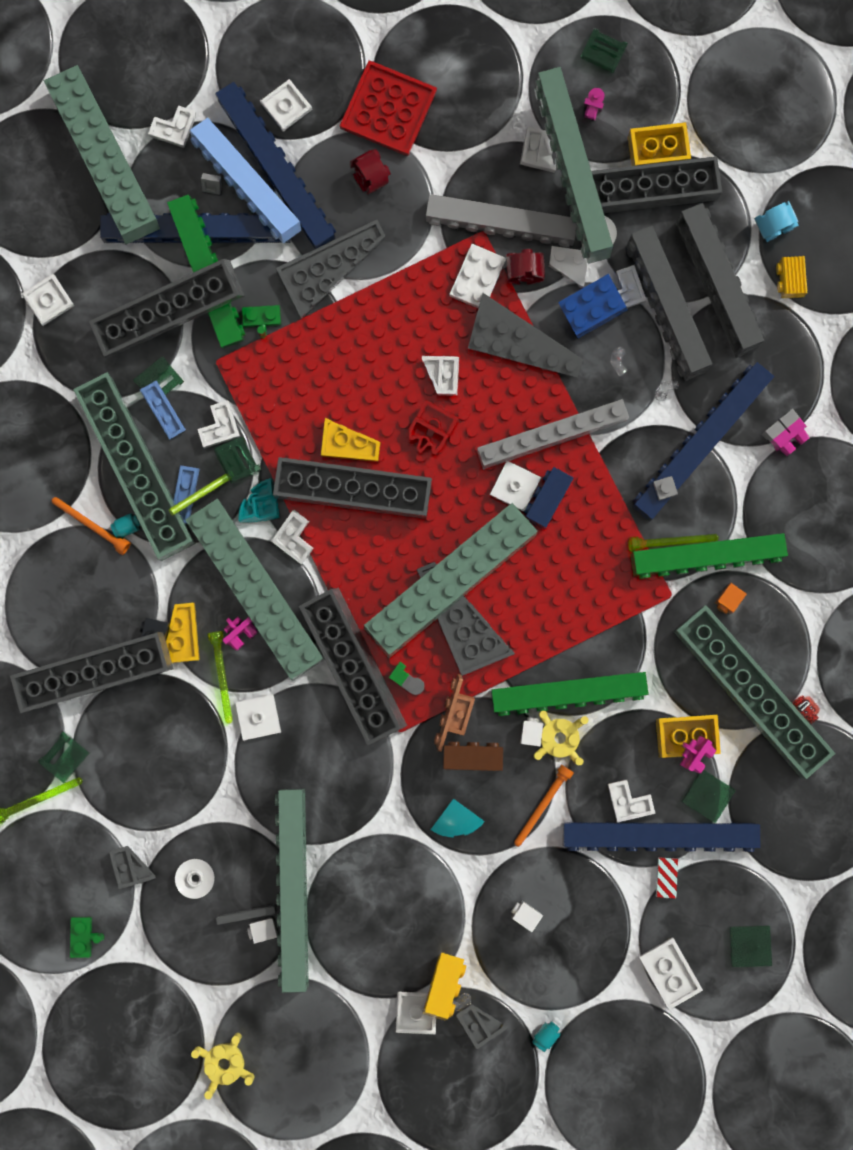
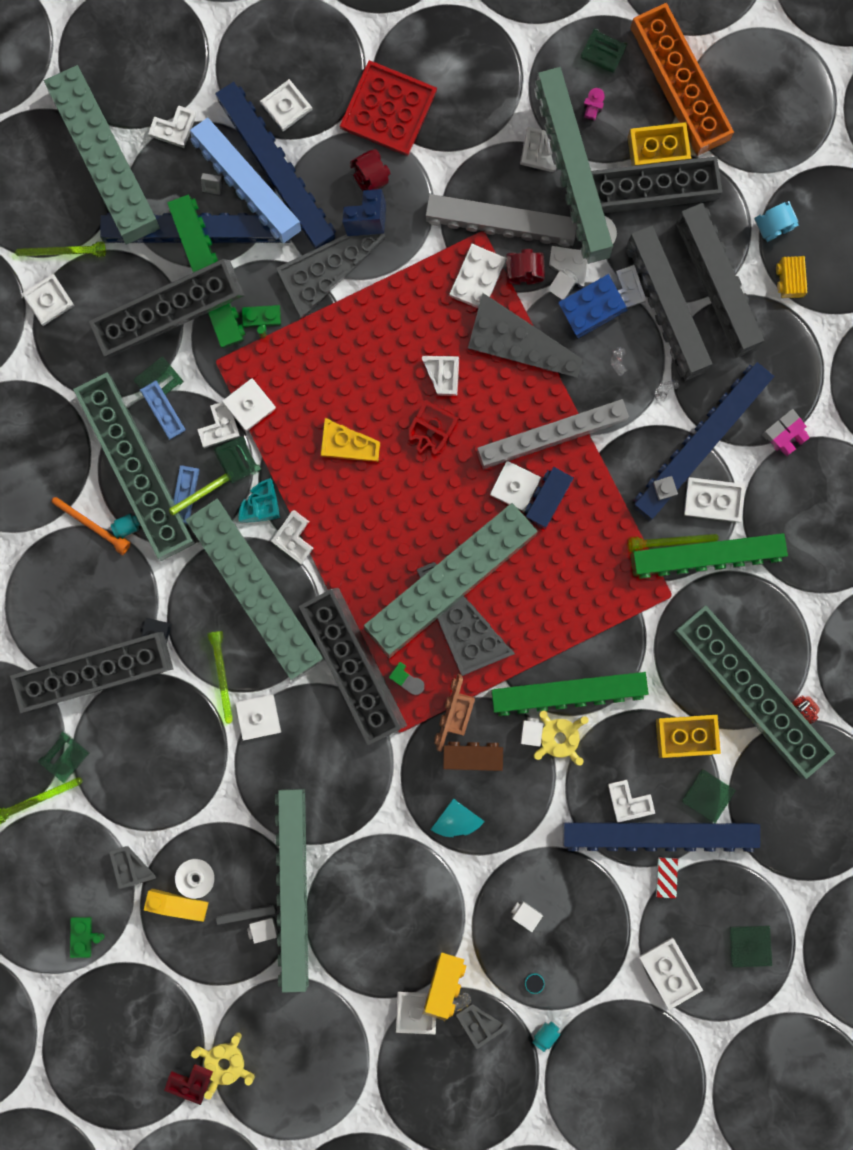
(97, 249): none -> clear neon green piece
(175, 905): none -> yellow slope
(182, 634): yellow wing -> none
(192, 1087): none -> dark red plate
(233, 638): dark pink hips -> none
(249, 404): none -> white plate
(352, 488): dark grey brick -> none
(368, 217): none -> dark blue brick
(534, 983): none -> black tile
(563, 283): none -> white brick
(563, 774): orange piece -> none
(681, 78): none -> orange brick
(695, 752): dark pink hips -> none
(714, 500): none -> white plate
(730, 599): orange brick -> none

